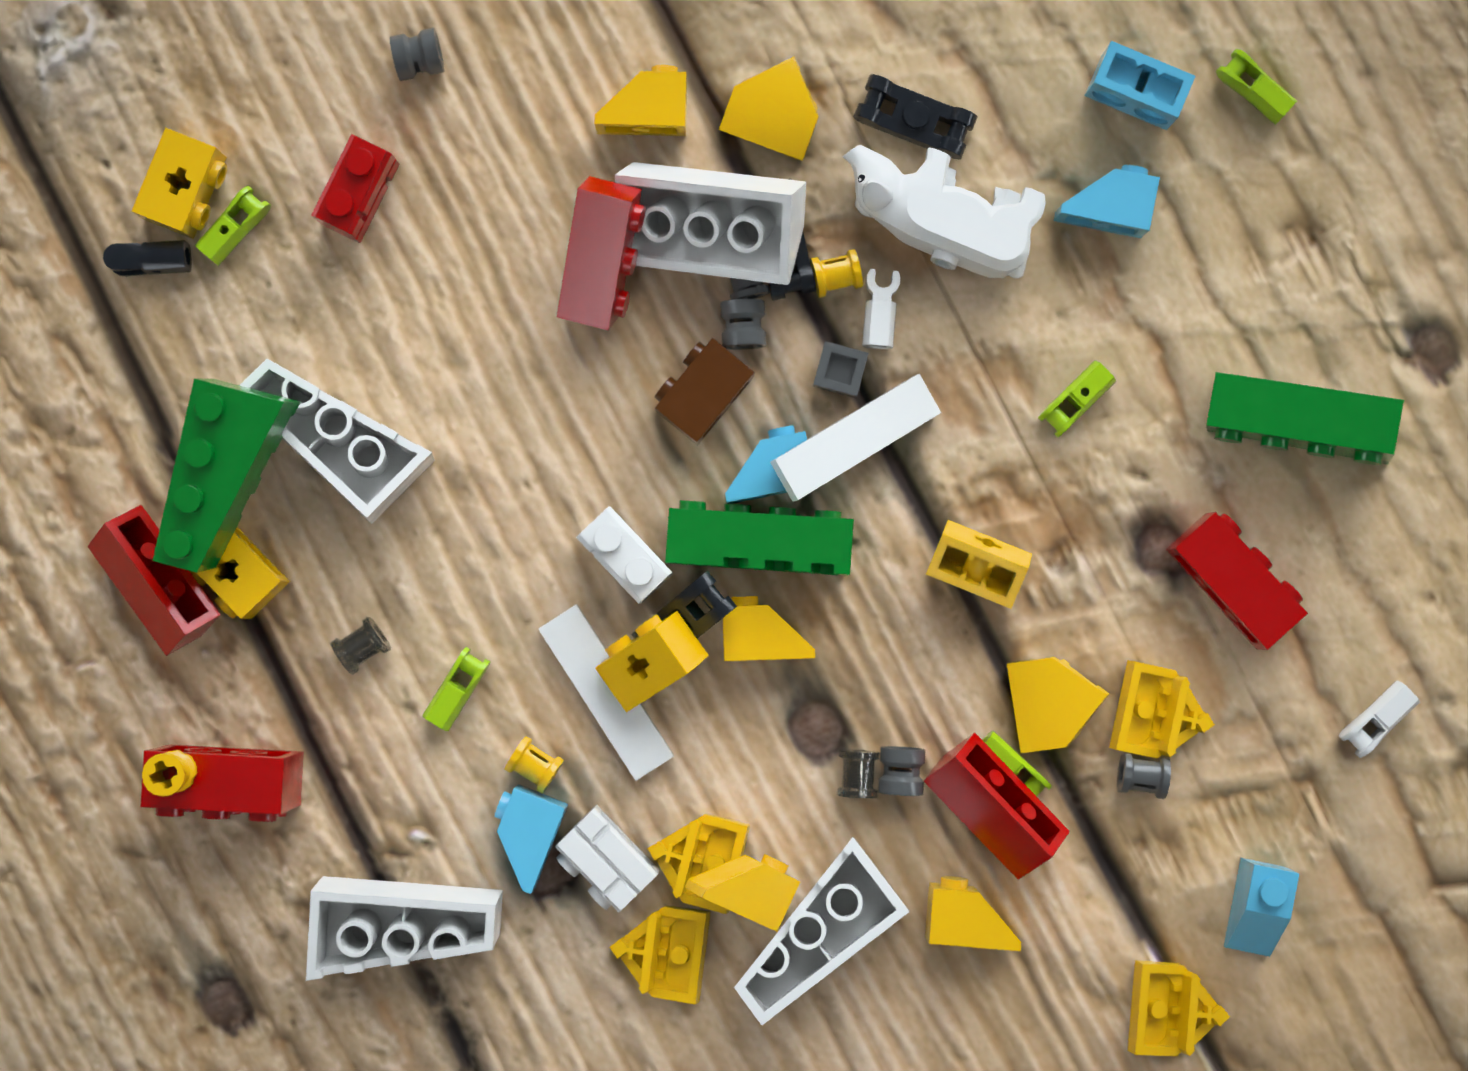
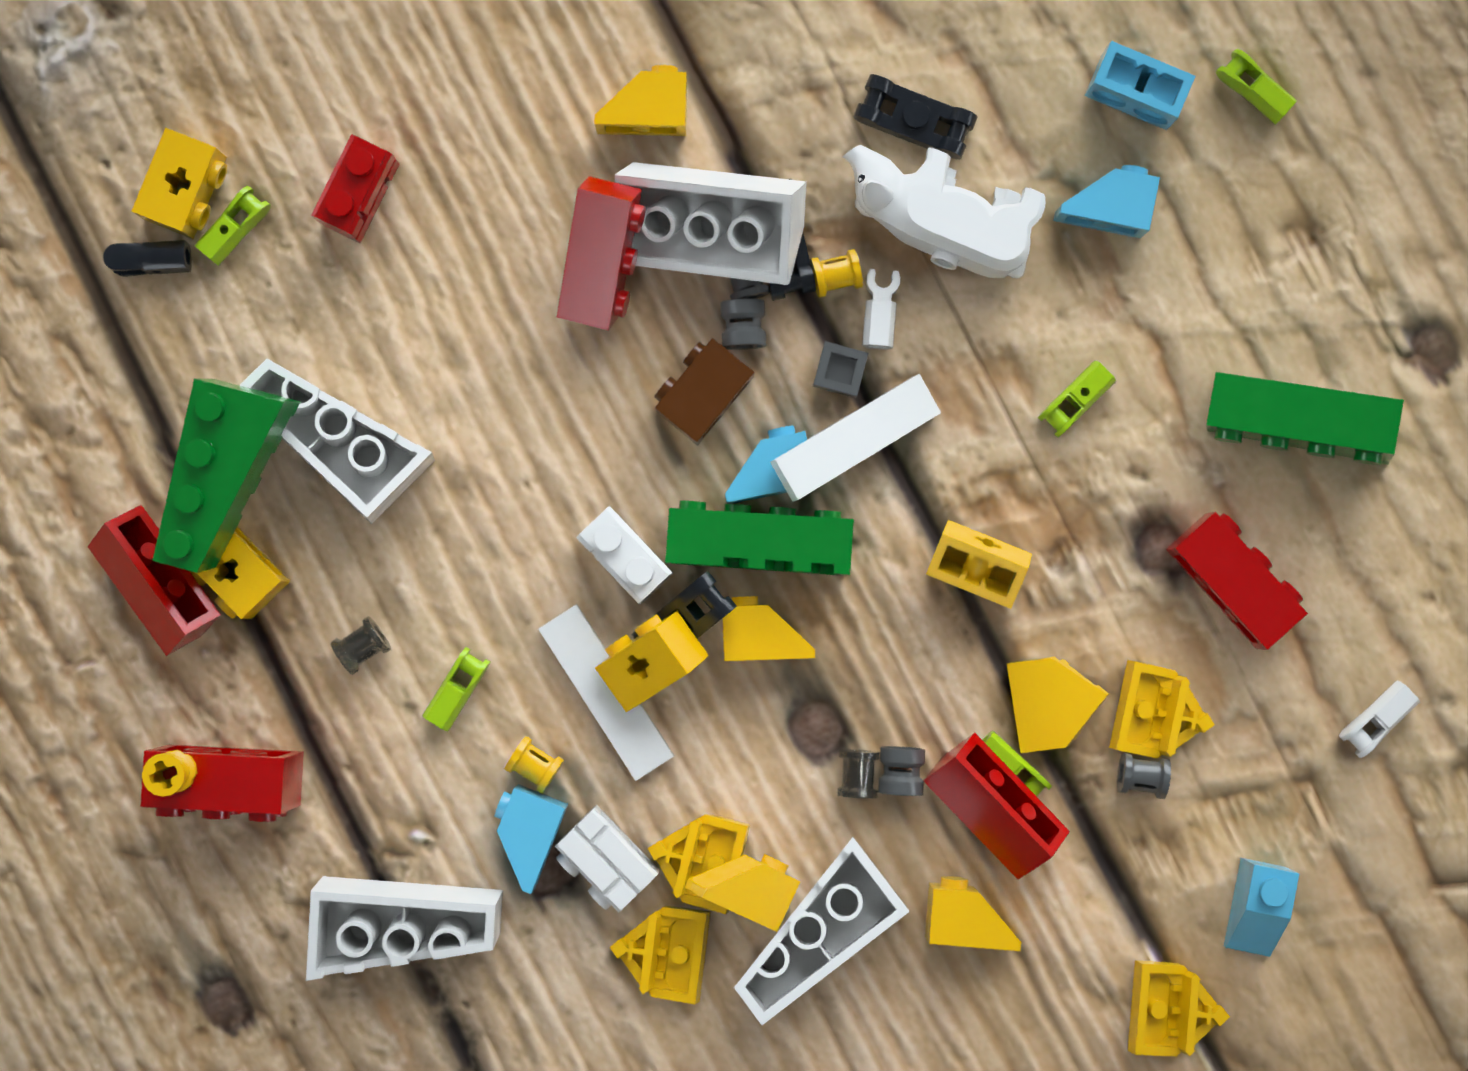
(417, 54): dark grey wheel -> none
(773, 110): yellow slope -> none

